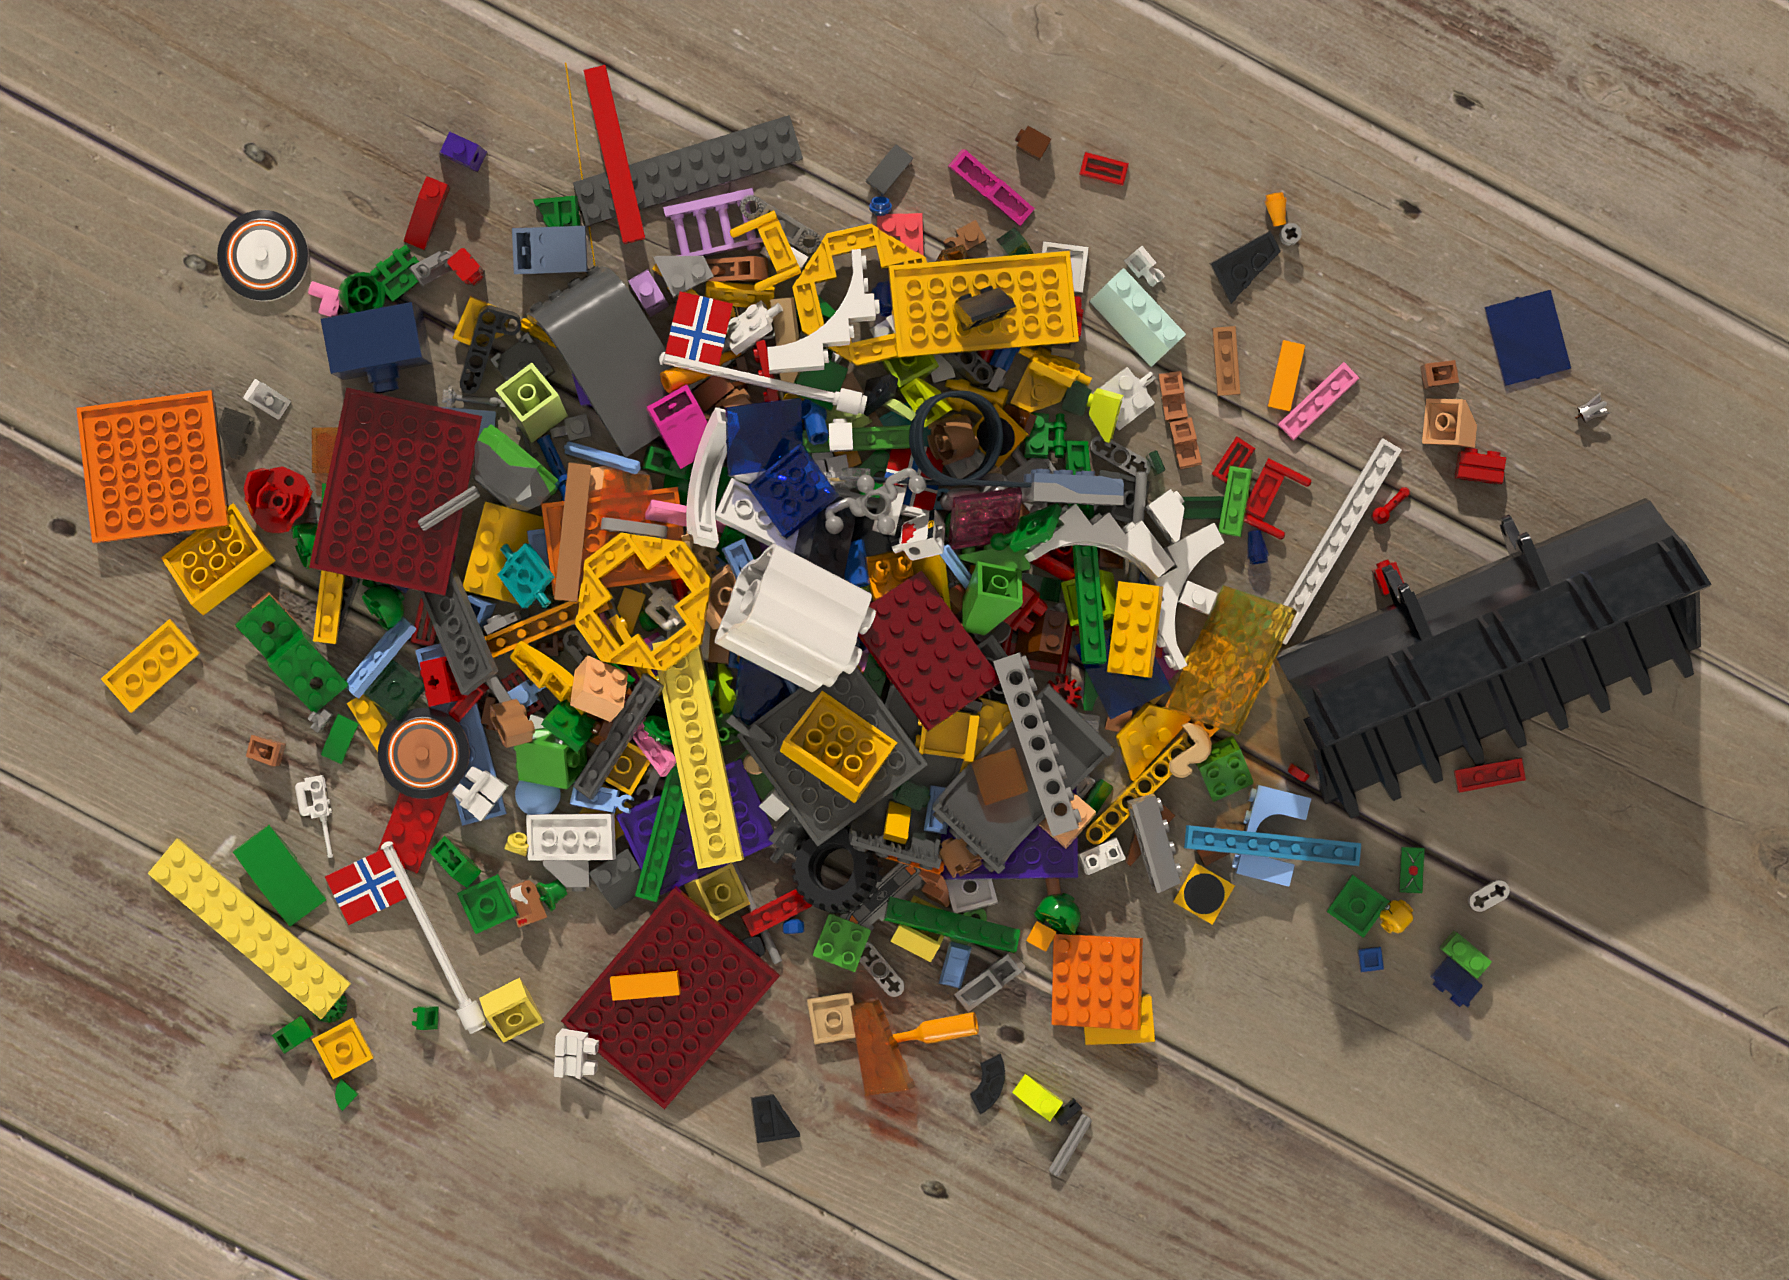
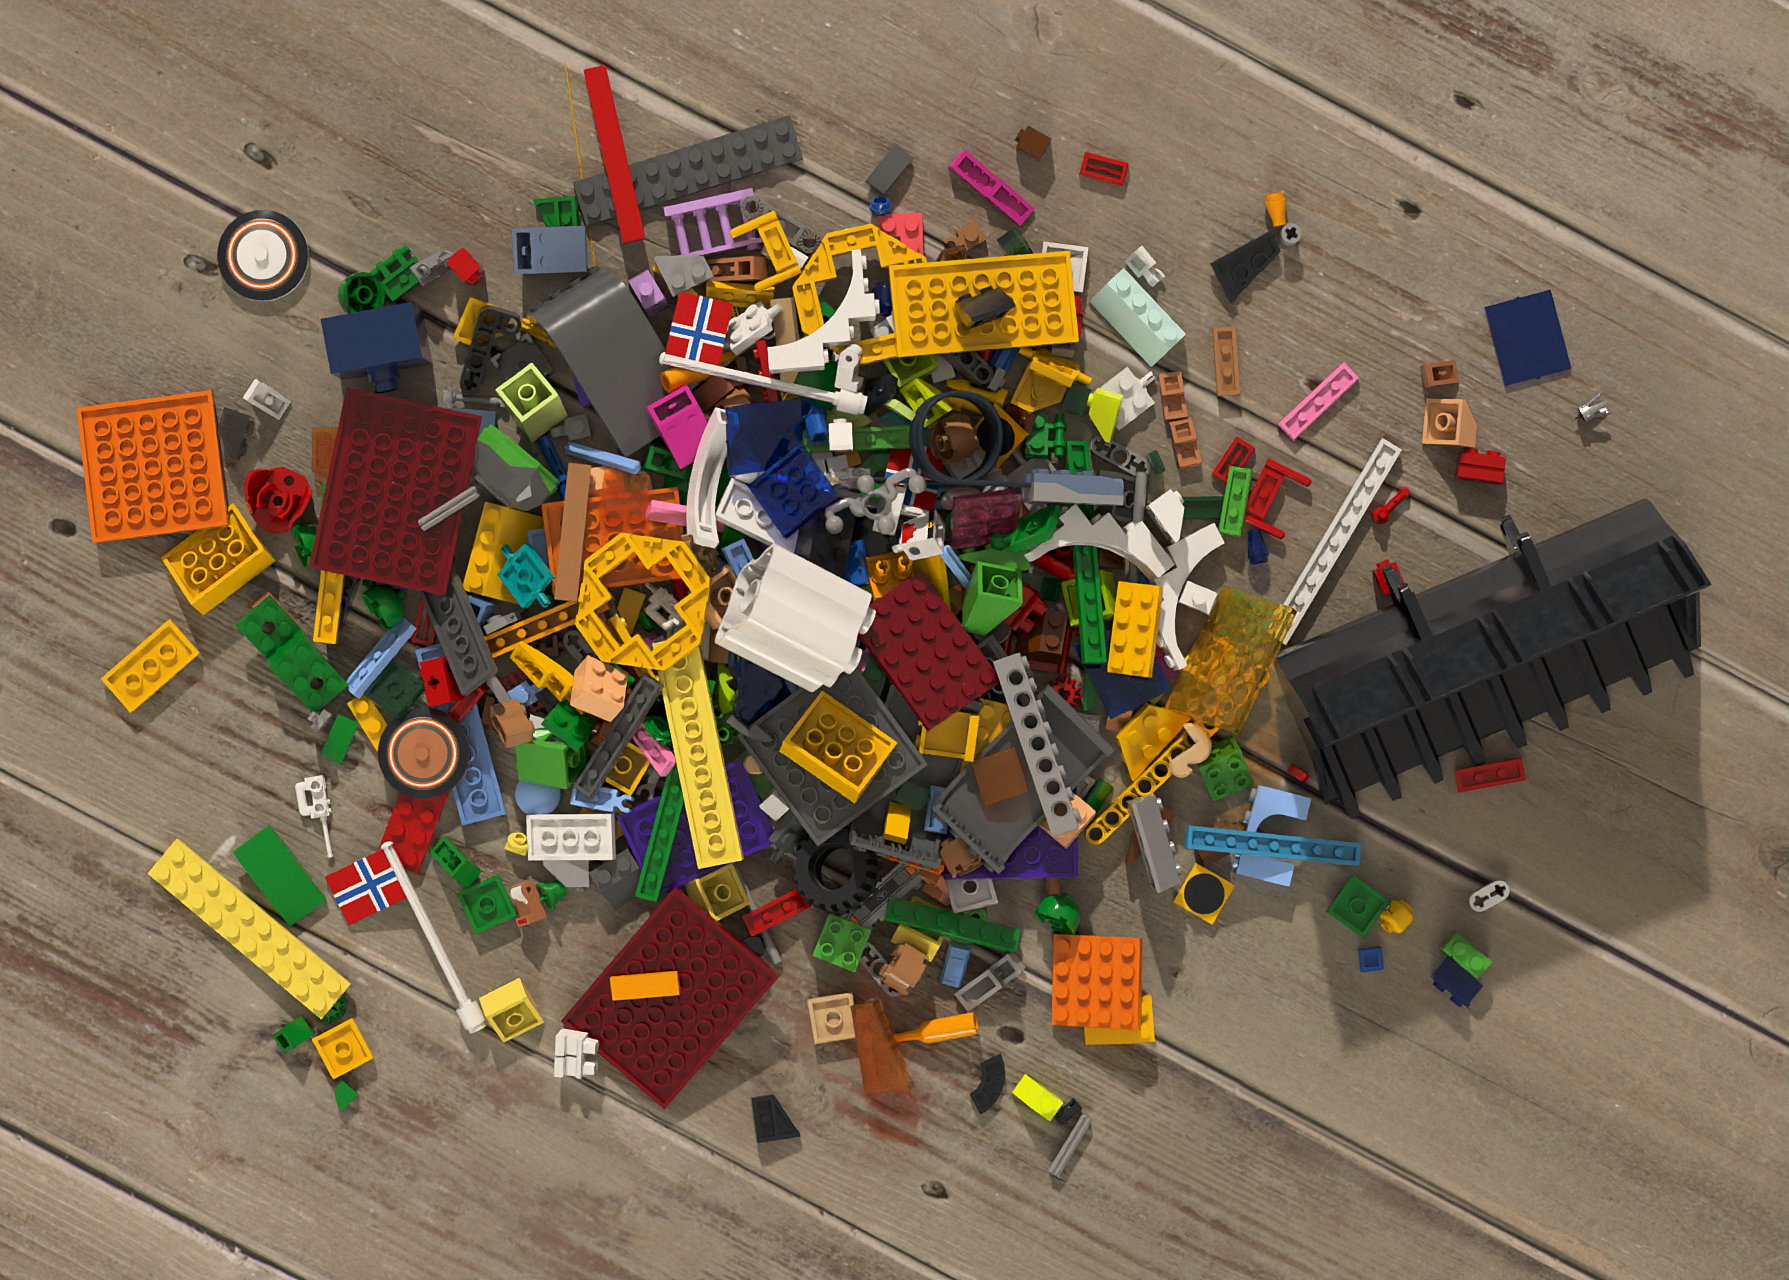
(265, 750): nougat slope -> none
(314, 510): light grey bush -> none
(330, 303): bright pink piece -> none
(426, 212): red slope -> none
(426, 1017): green tile -> none
(463, 151): dark purple torso -> none
(473, 799): white hips -> none
(634, 528): light grey beam -> none
(793, 926): blue tile -> none
(848, 367): none -> white leg
(904, 968): none -> medium nougat brick
(1041, 936): light orange tile -> none
(1101, 856): white hips -> none
(1286, 375): light orange tile -> none
(1411, 870): green tile -> none

